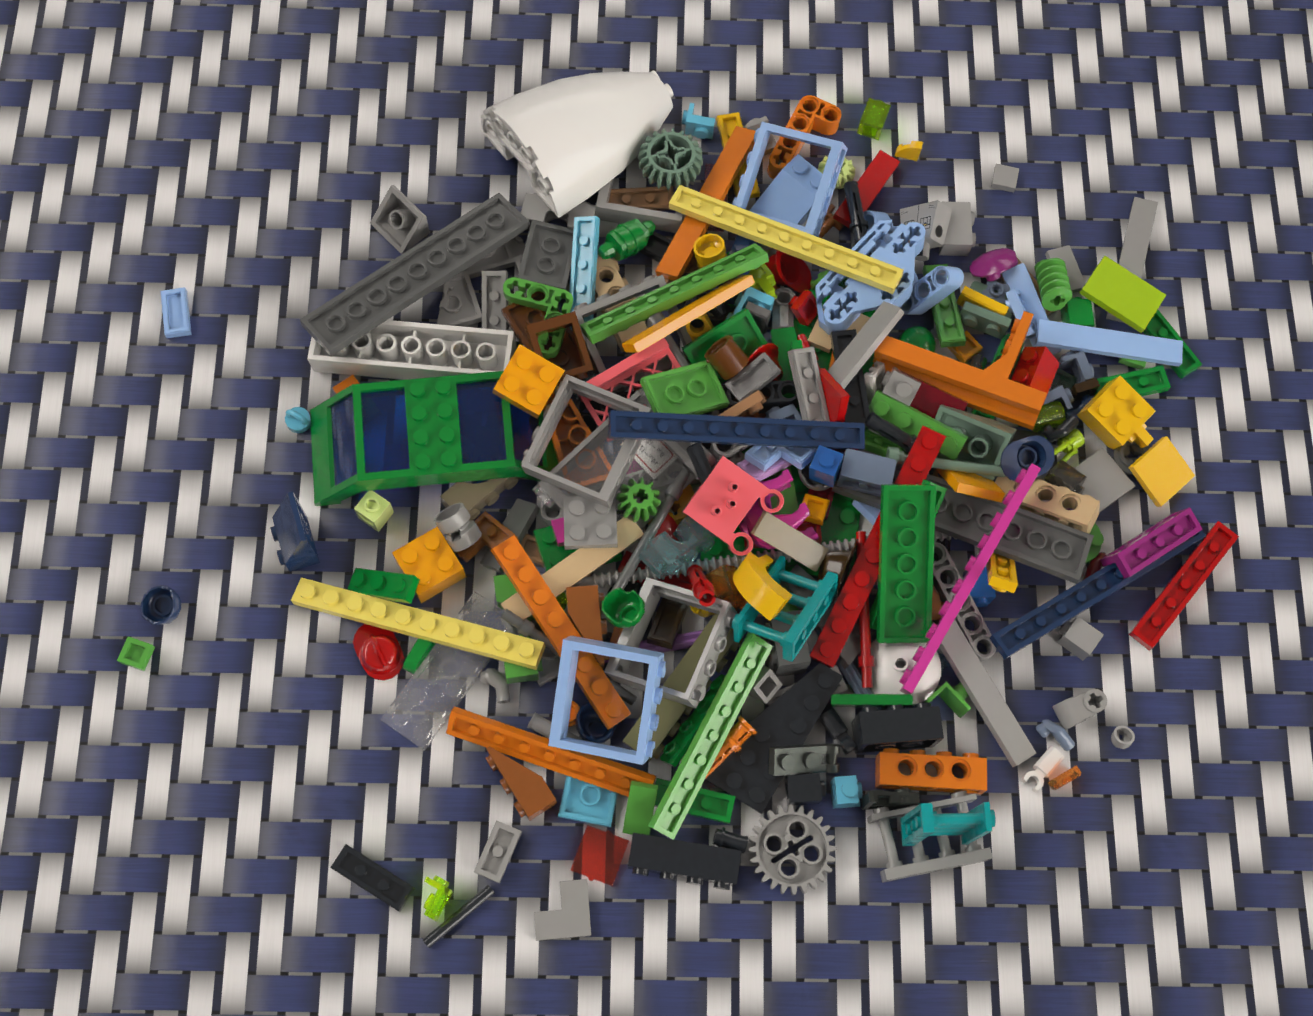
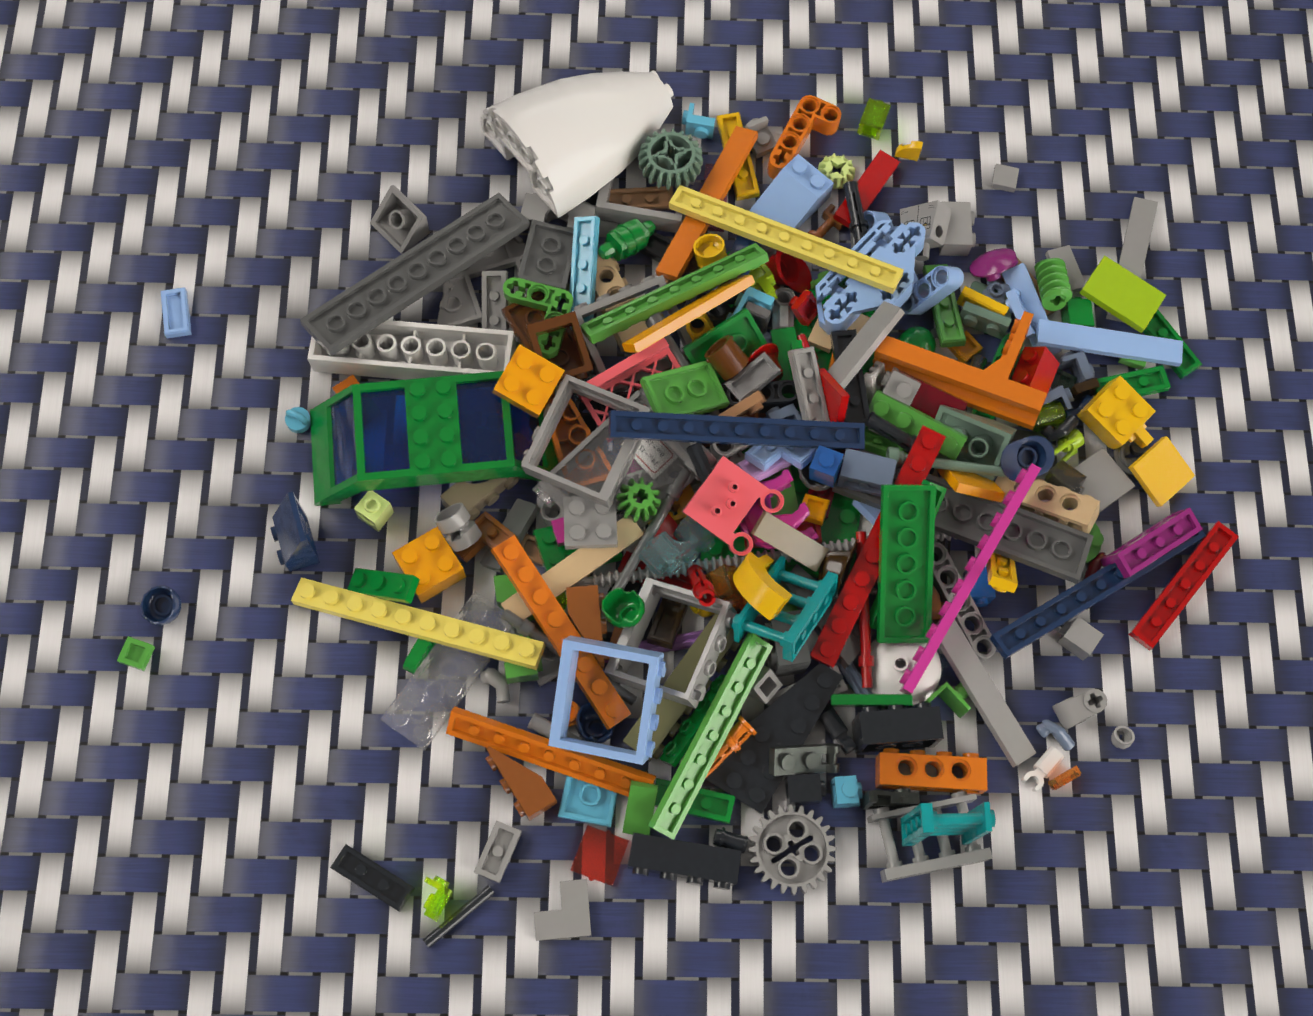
(378, 652): red piece -> none
(827, 182): light blue window -> none

